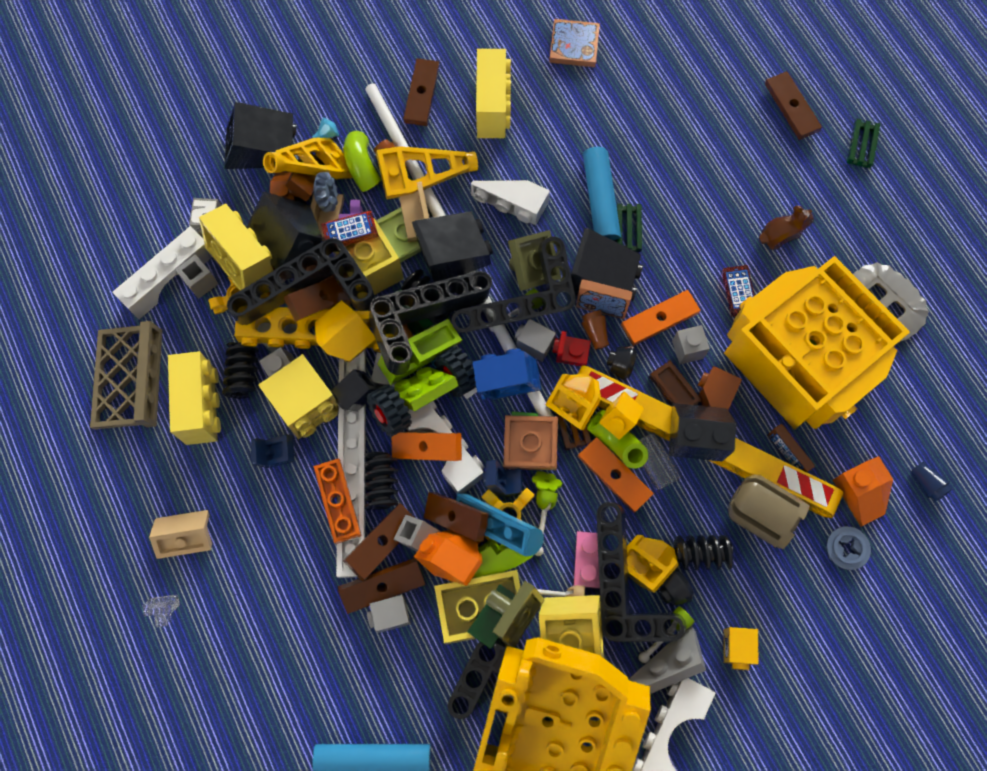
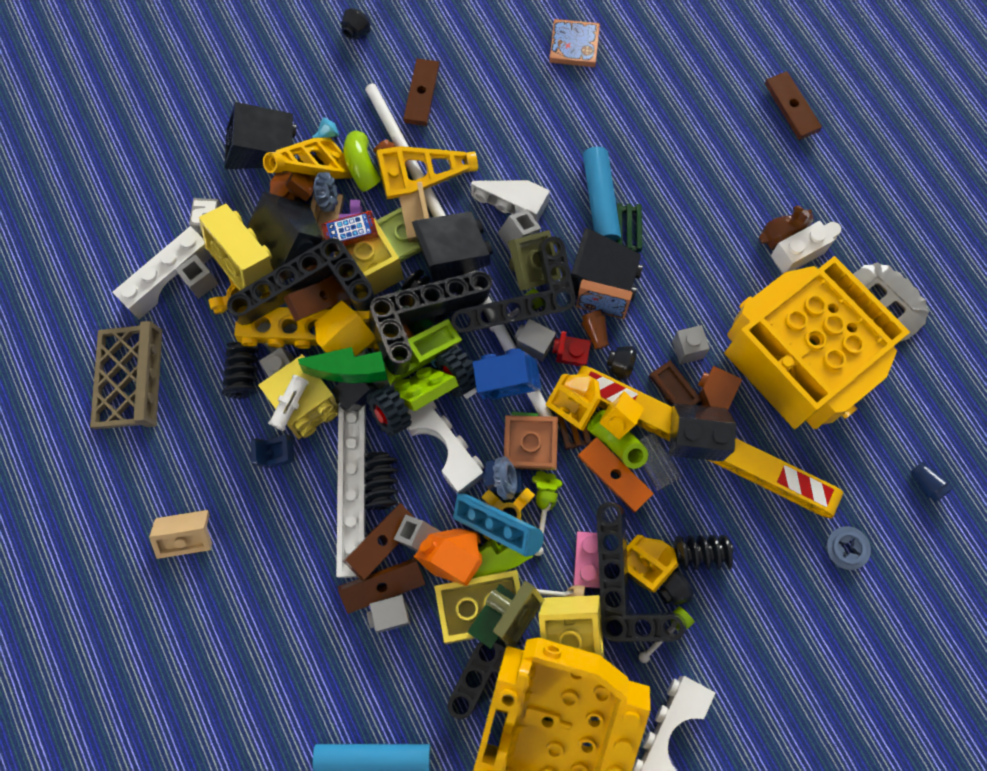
(161, 609): clear tile -> none
(193, 398): light yellow brick -> none
(279, 419): none -> white pin
(340, 516): orange tile -> none
(345, 367): none -> green slope
(355, 24): none -> black cone
(427, 446): orange tile -> none
(456, 516): reddish brown tile -> none
(493, 93): light yellow brick -> none
(505, 478): none -> sand blue gear
(518, 226): none -> light grey brick
(671, 310): orange tile -> none
(673, 663): light grey wing -> none
(737, 286): tile -> none
(740, 647): yellow brick -> none
(767, 510): dark tan cylinder -> none
(790, 448): reddish brown tile -> none
(805, 245): none -> white brick
(866, 127): dark green tile -> none
(866, 490): orange slope -> none

